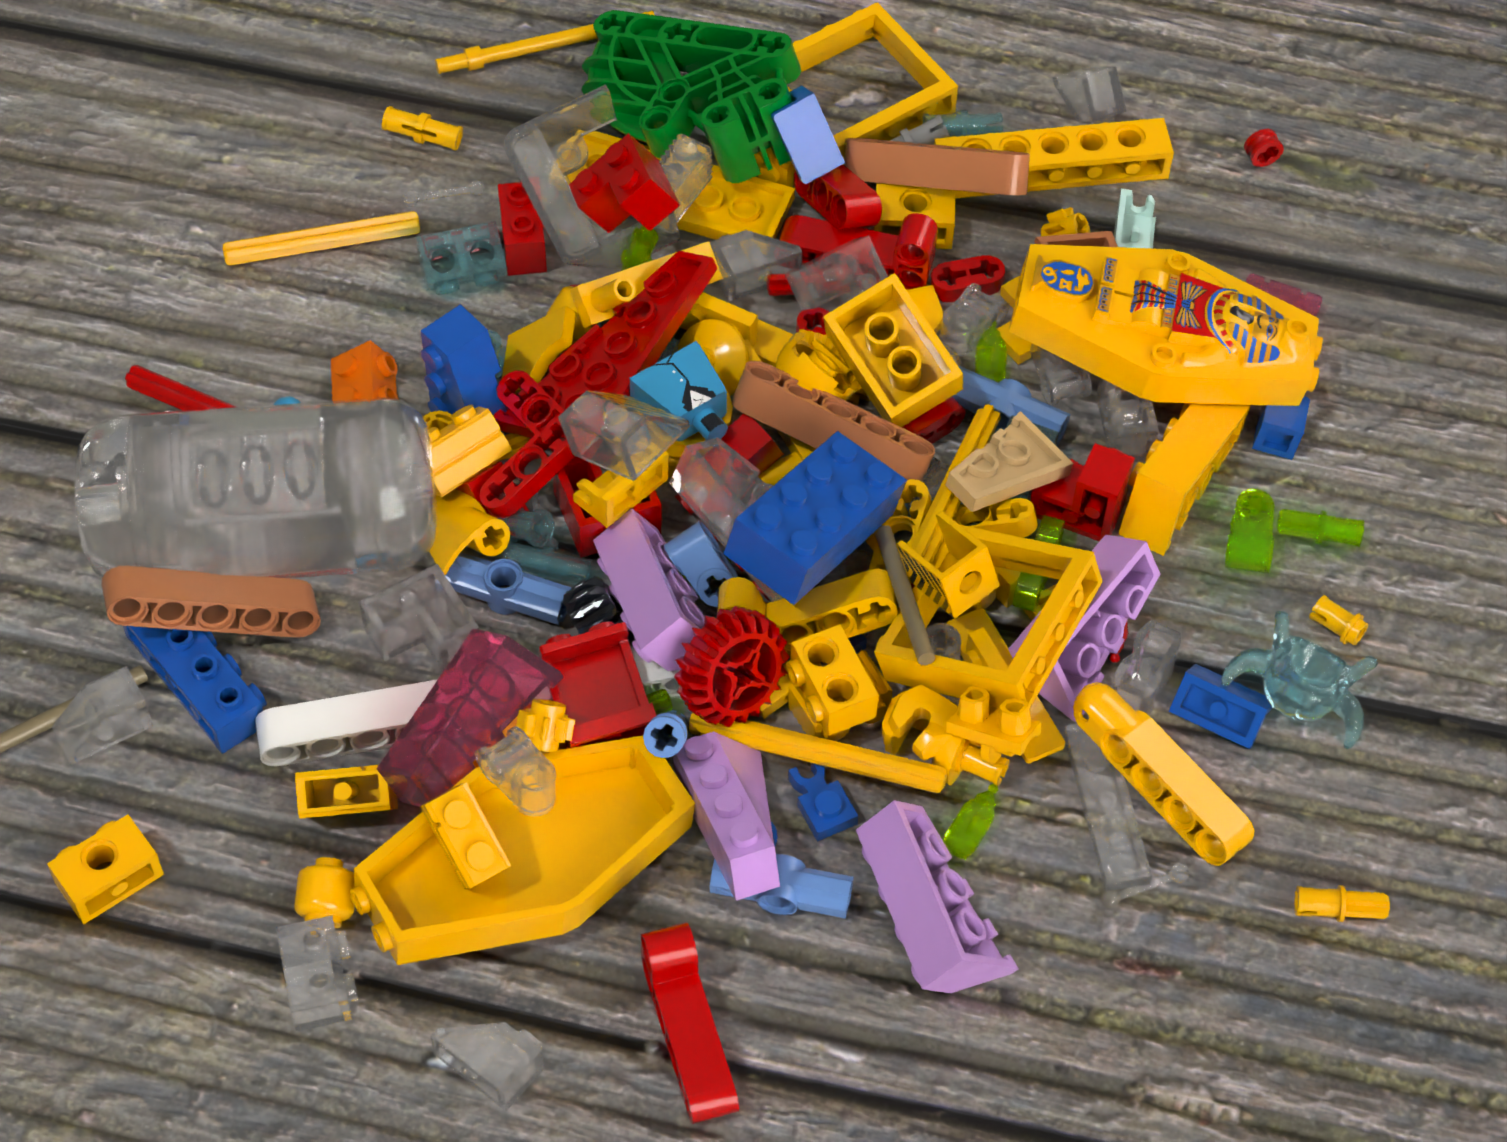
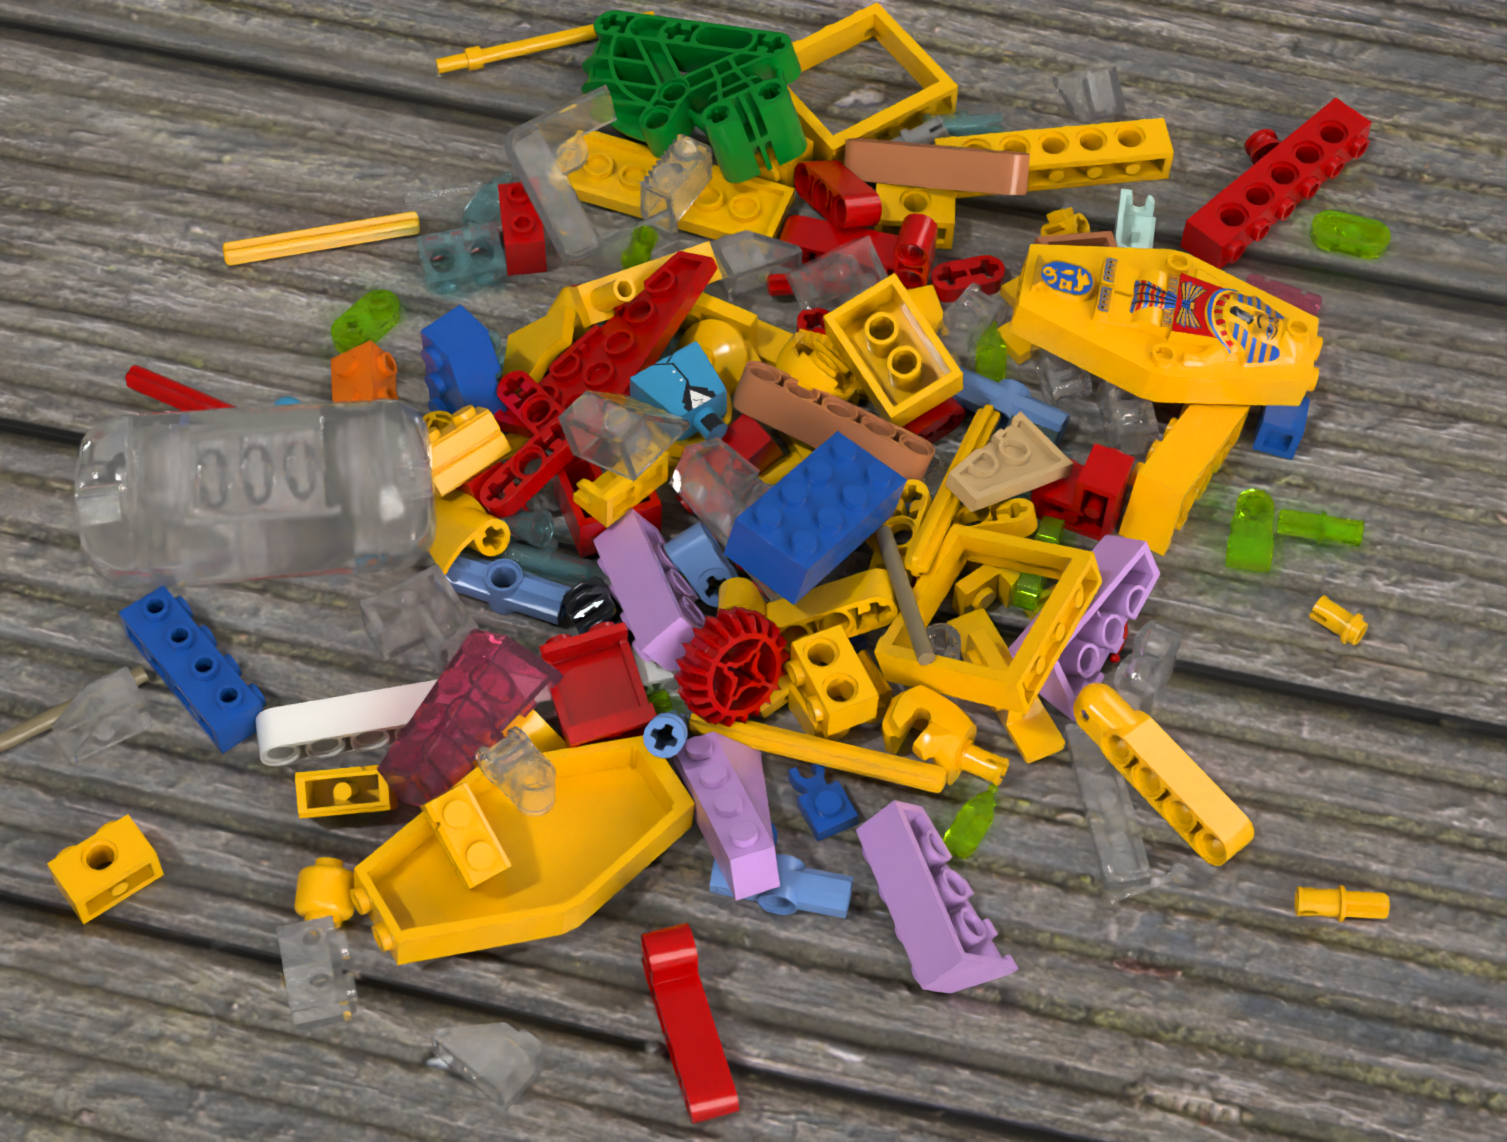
(209, 602): nougat beam -> none
(370, 316): none -> clear neon green plate
(422, 128): yellow pin -> none
(485, 202): none -> clear light blue piece
(546, 724): yellow gear -> none
(624, 184): red brick -> none
(807, 136): panel -> none
(945, 586): yellow piece -> none
(993, 729): yellow hips -> none
(1225, 710): blue panel -> none
(1276, 184): none -> red brick
(1304, 679): clear light blue piece -> none
(1350, 234): none -> clear neon green plate

